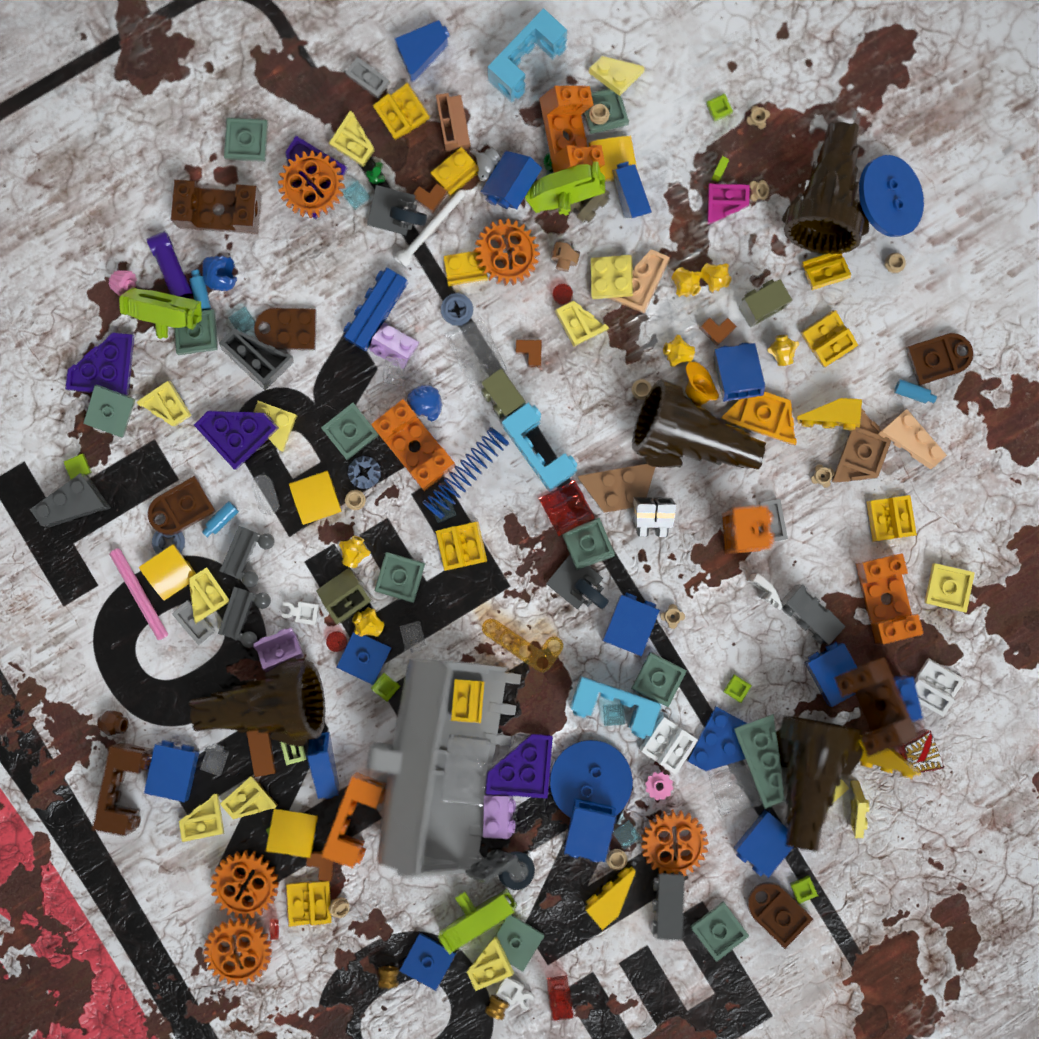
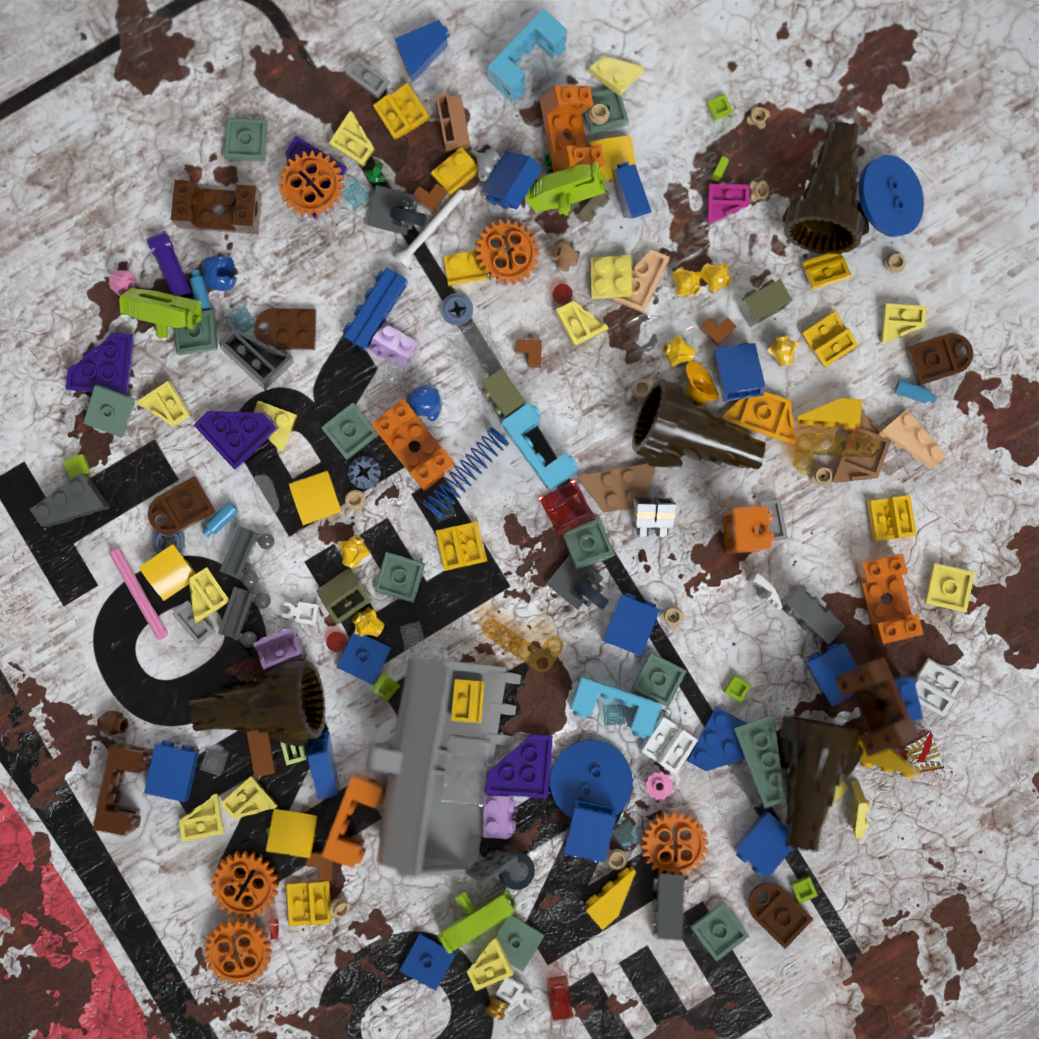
(388, 977): pearl gold wheel -> none
(835, 450): none -> clear yellow beam
(901, 320): none -> light yellow wing

